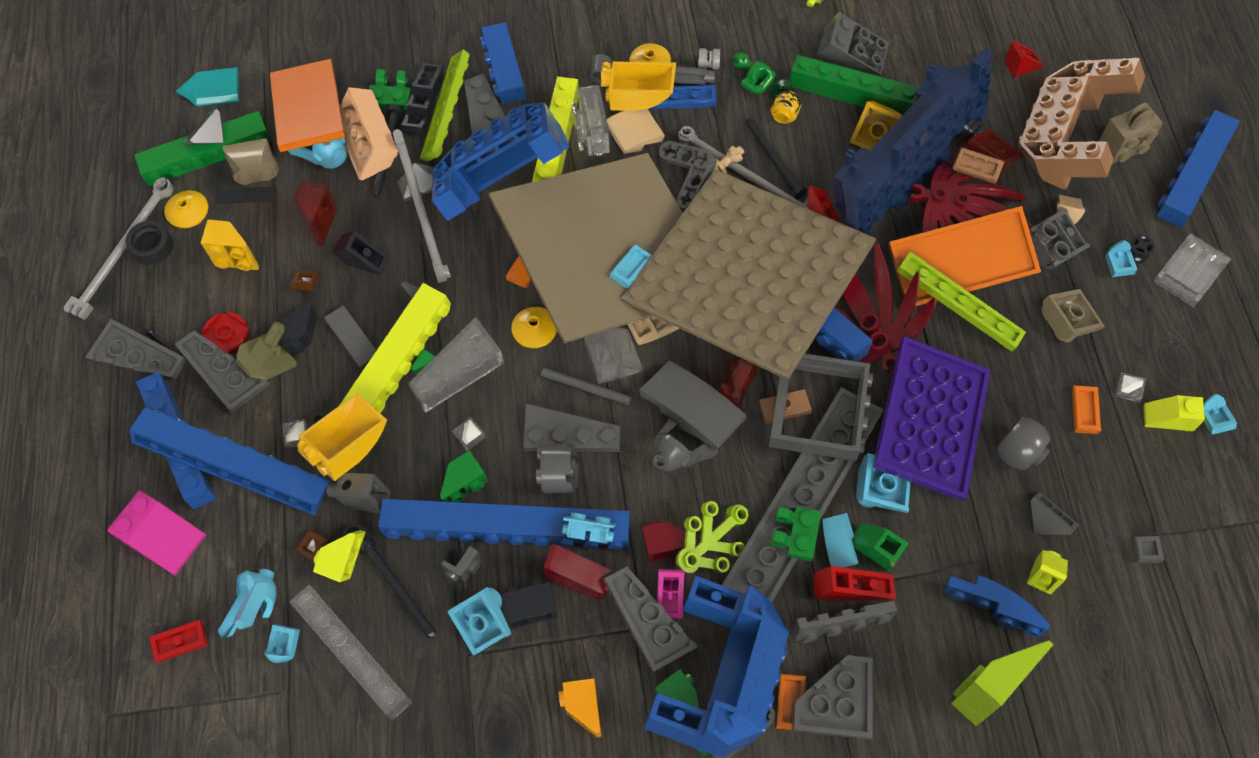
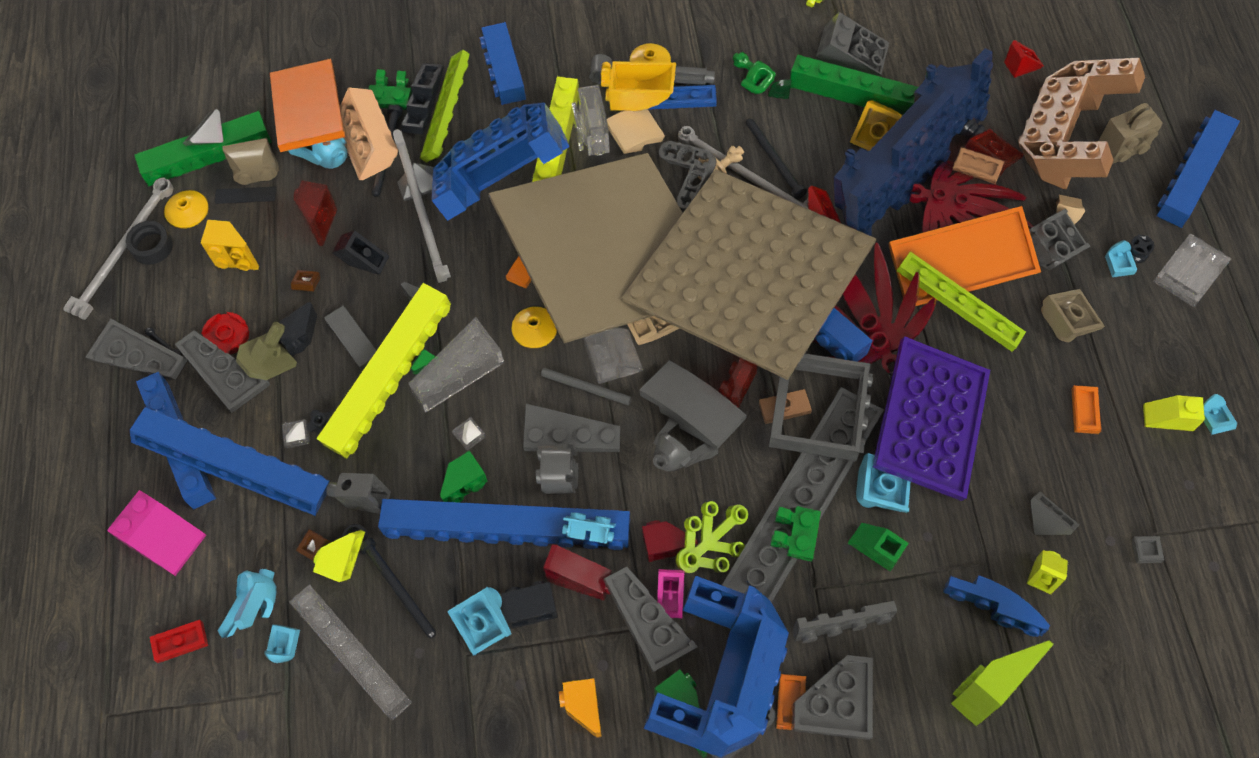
(212, 87): teal tile -> none
(342, 437): yellow piece -> none
(468, 564): dark grey bracket -> none
(481, 103): dark grey wing -> none
(630, 266): medium azure tile -> none
(714, 58): light grey wheel -> none
(785, 107): yellow head -> none
(838, 541): medium azure slope -> none
(849, 584): red slope -> none
(1024, 444): dark grey wheel -> none
(1130, 387): tile -> none

